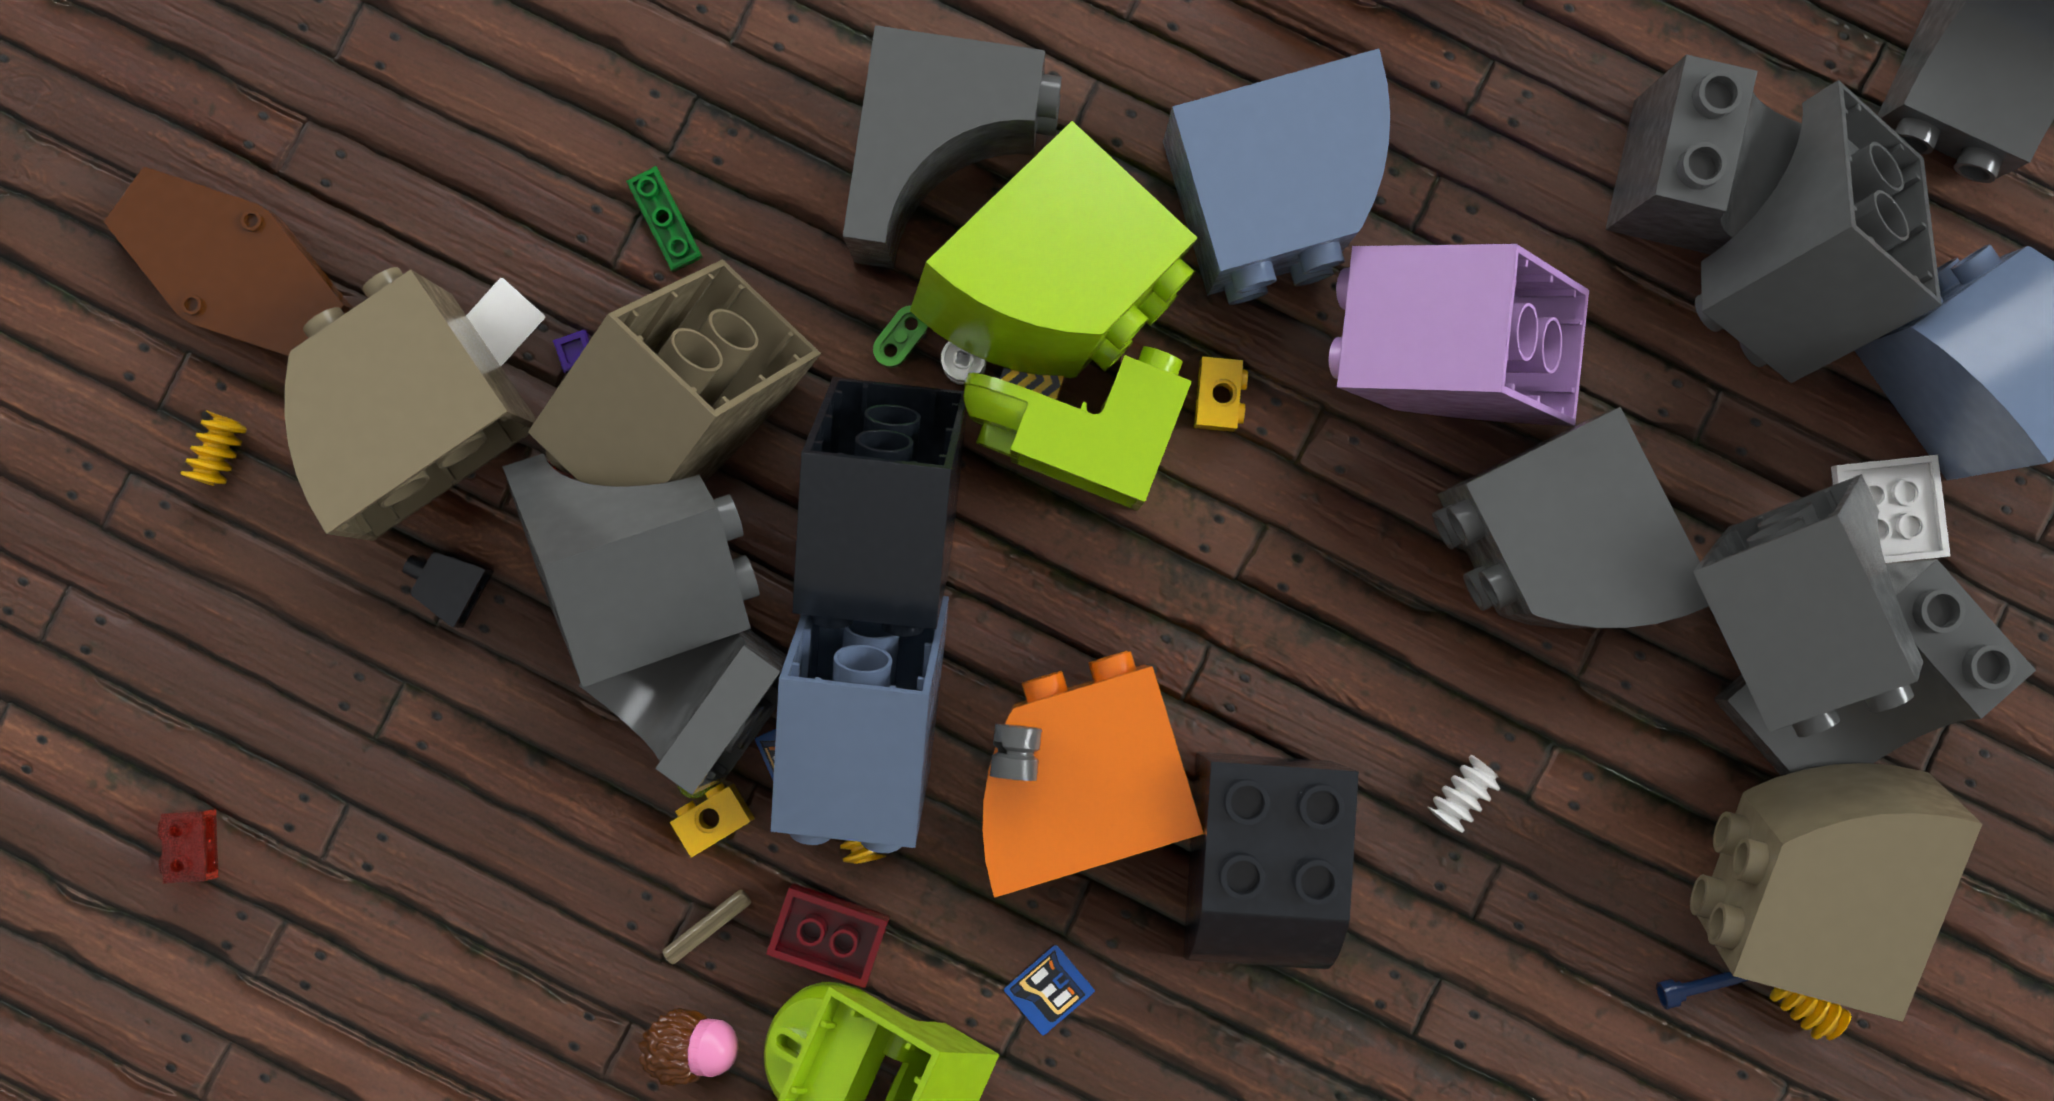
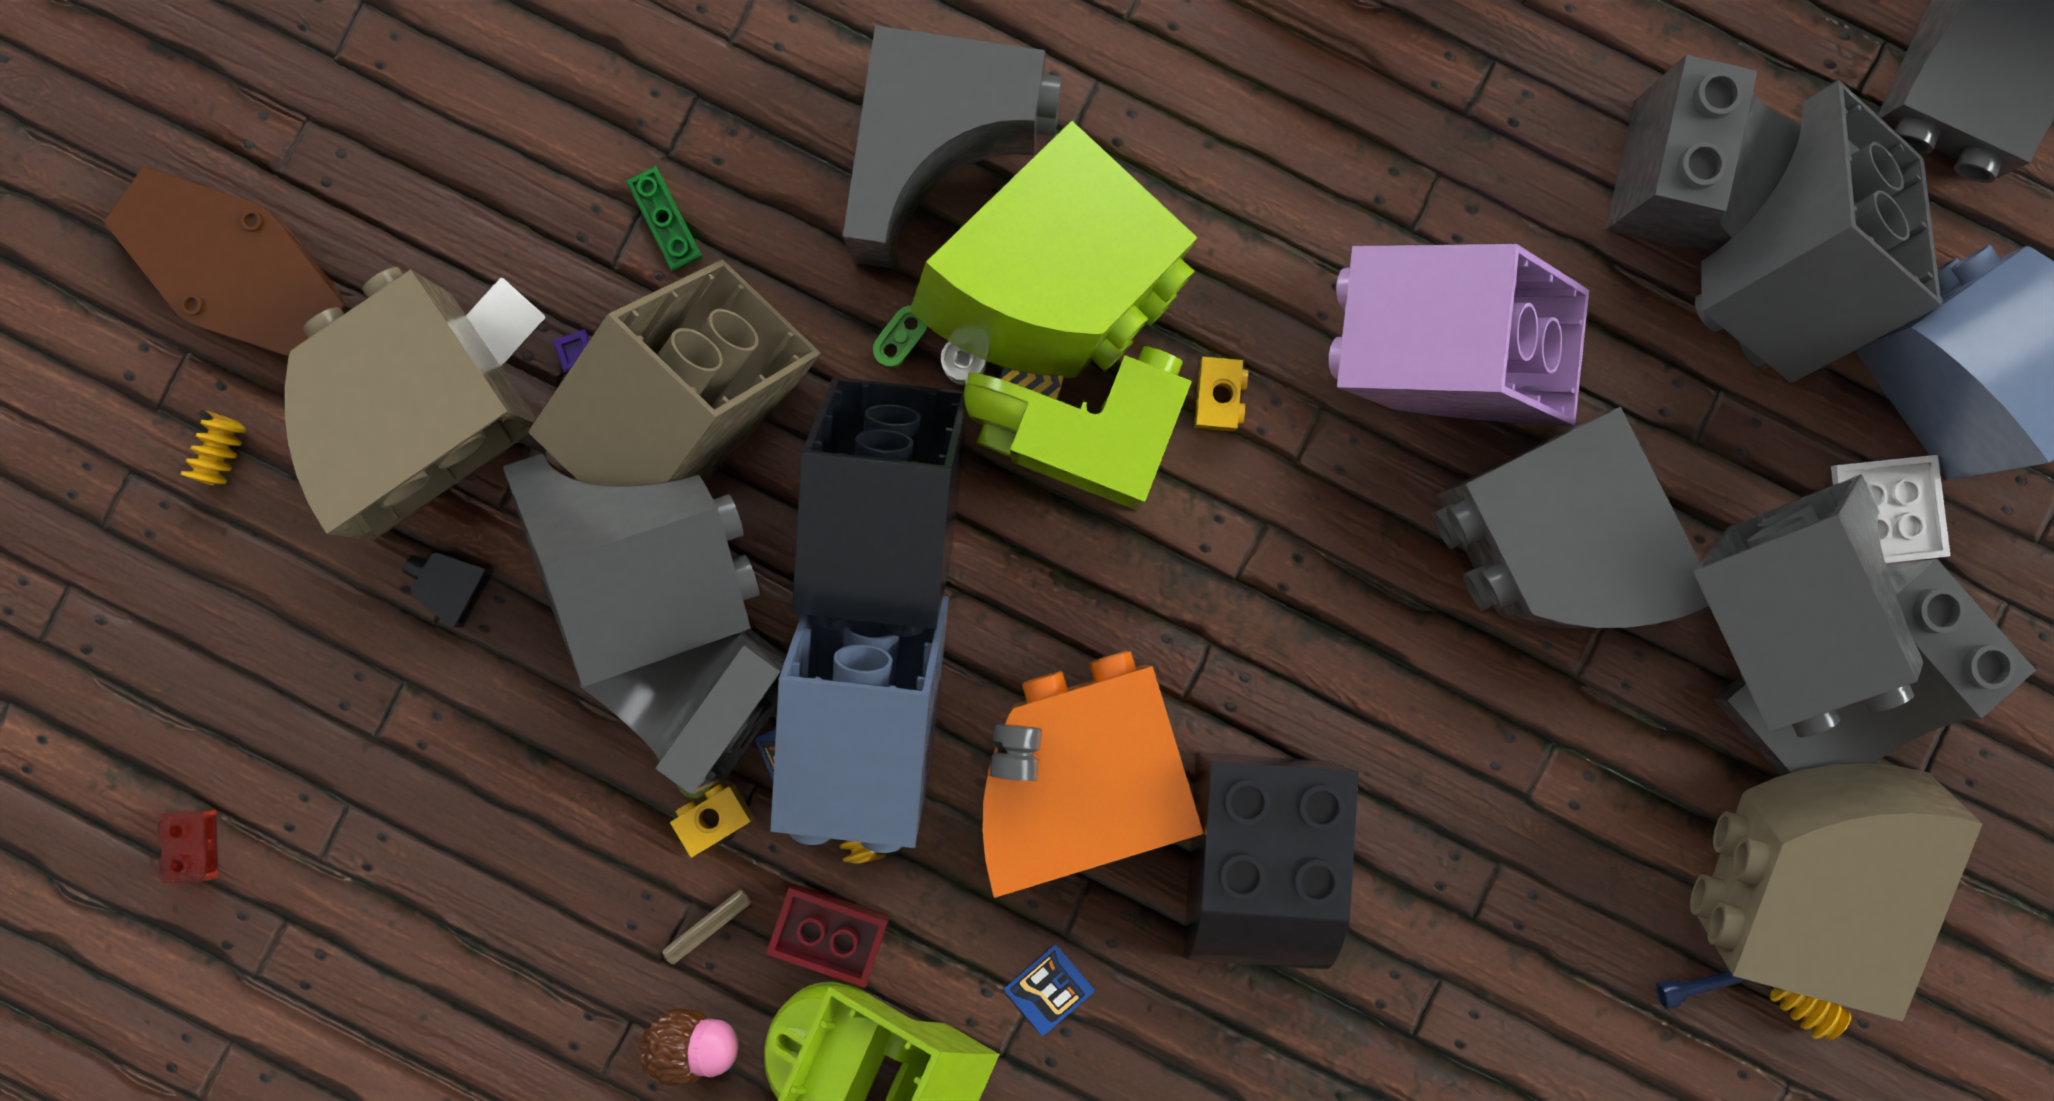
(1280, 172): sand blue slope -> none
(1465, 794): white piece -> none

